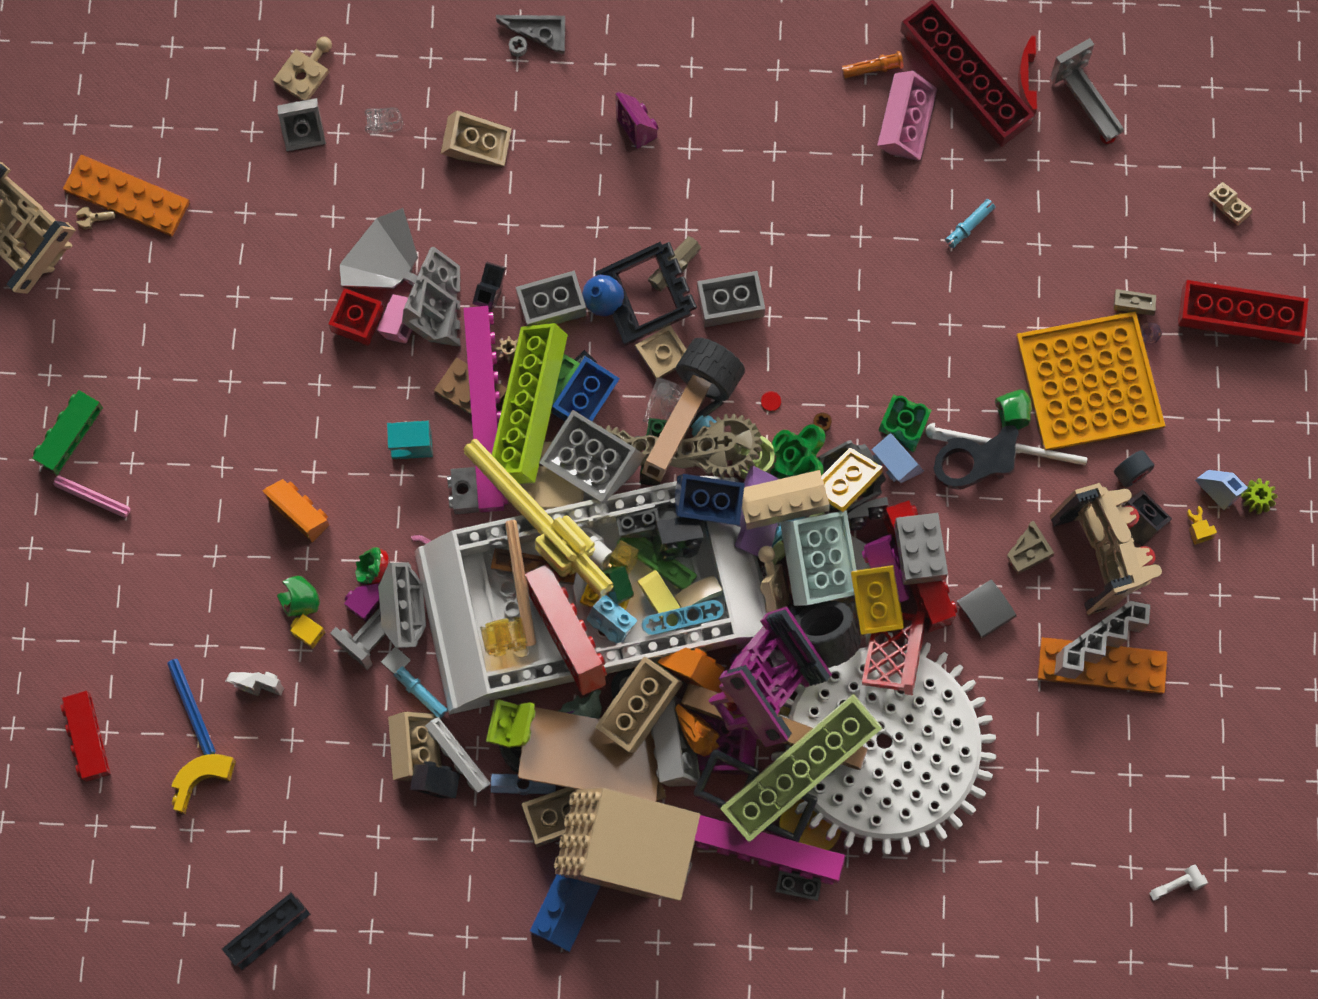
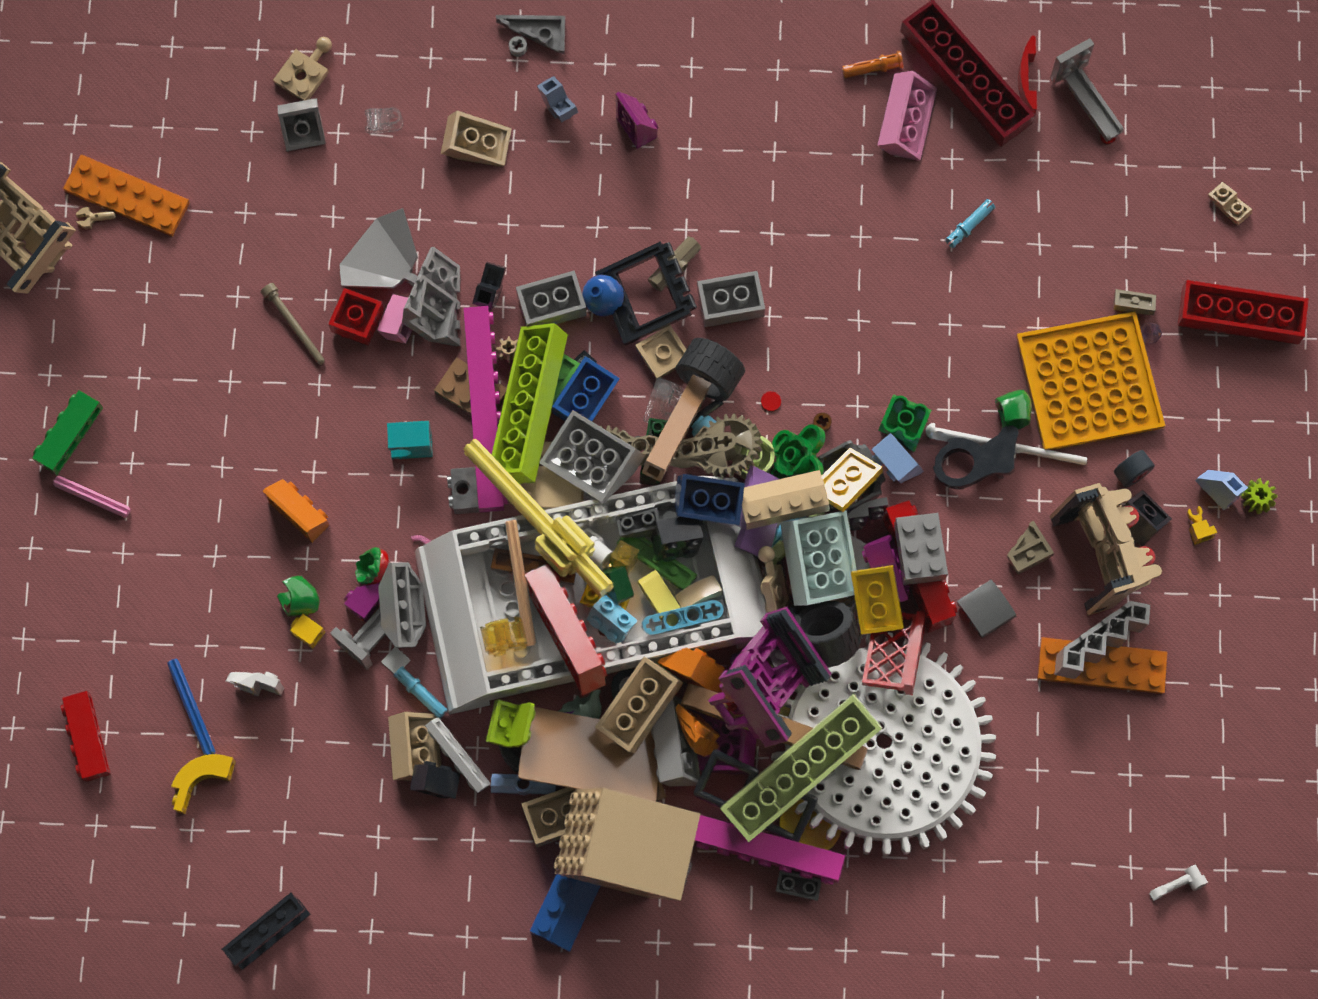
(271, 293): none -> dark tan piece
(556, 99): none -> sand blue brick

